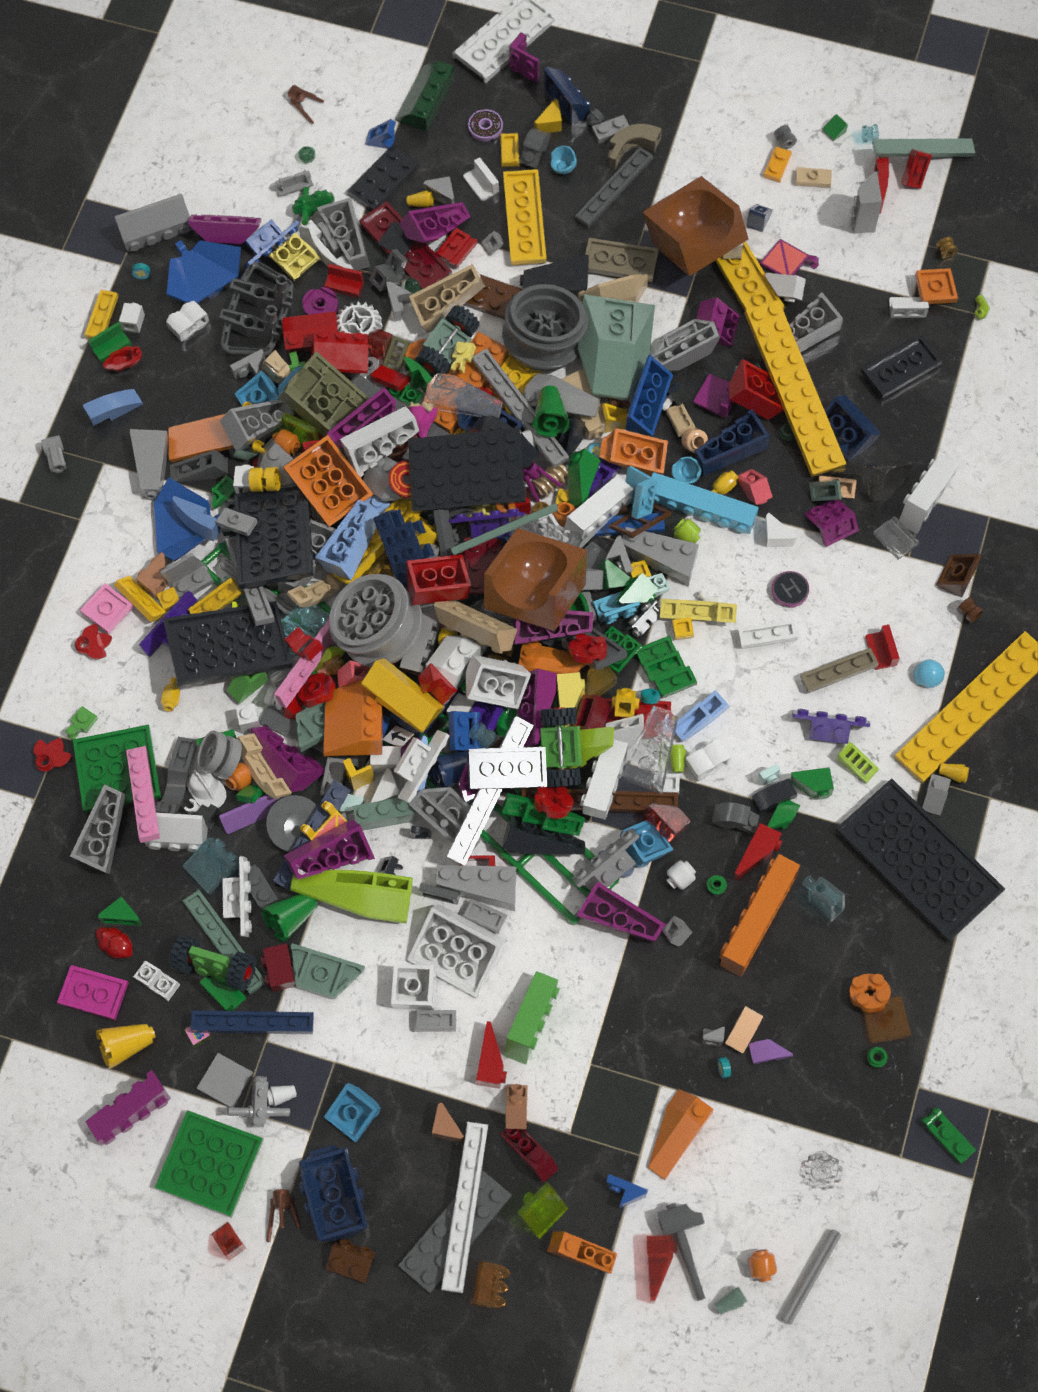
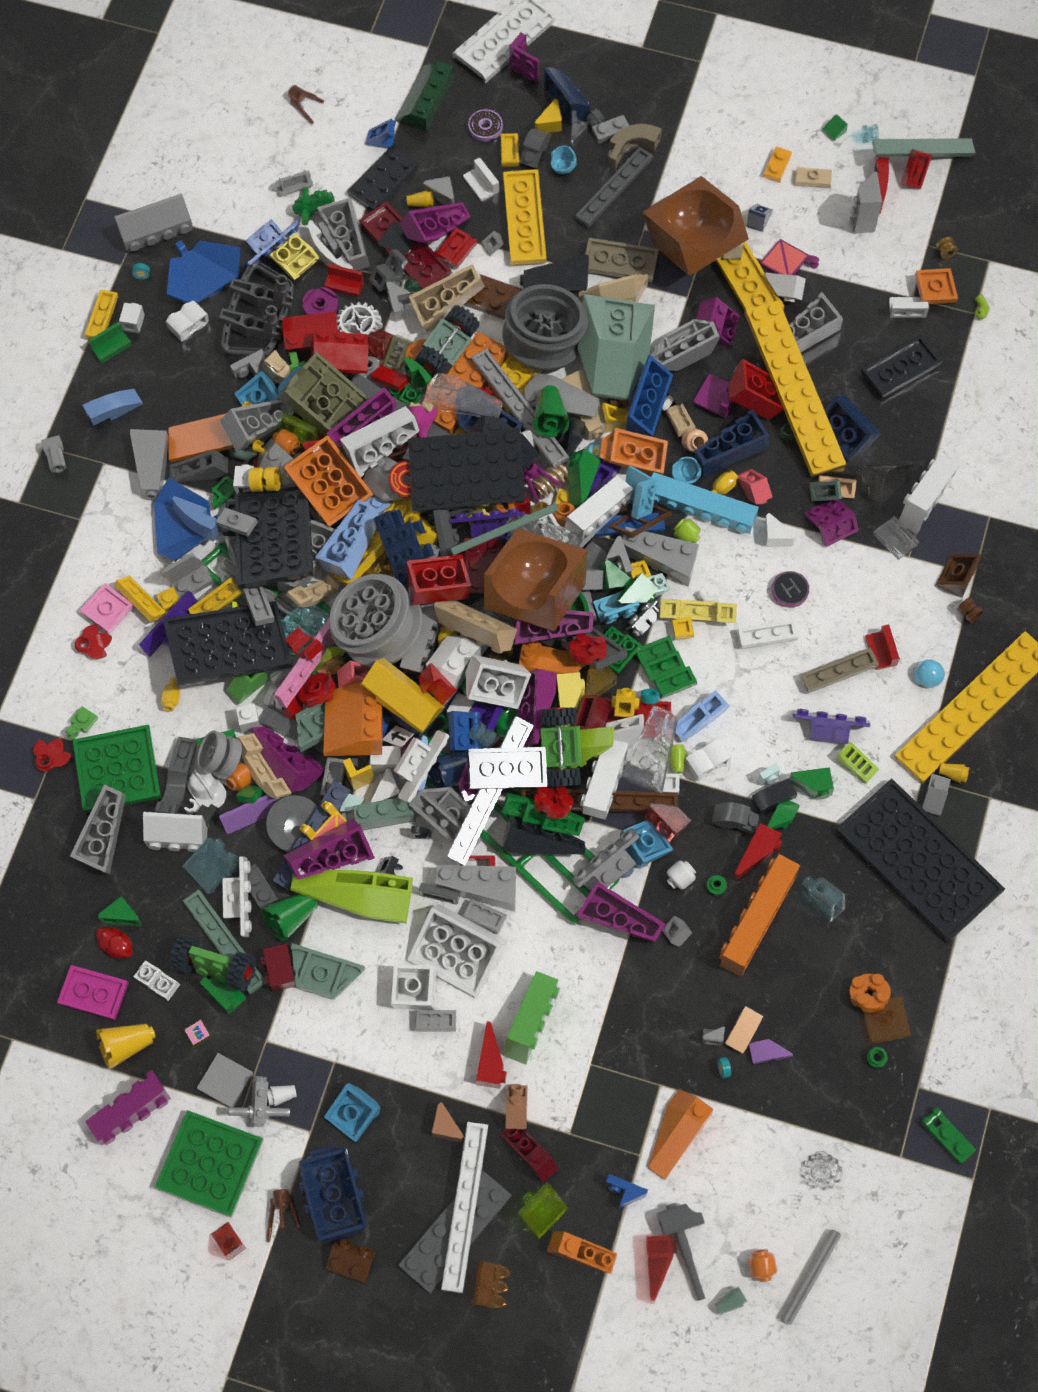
(123, 358): red arm -> none
(143, 794): bright pink plate -> none
(151, 578): nougat slope -> none
(224, 228): magenta wedge -> none
(252, 1022): dark blue plate -> none
(307, 158): clear green plate -> none
(462, 354): light yellow plate -> none
(785, 137): dark grey wheel -> none

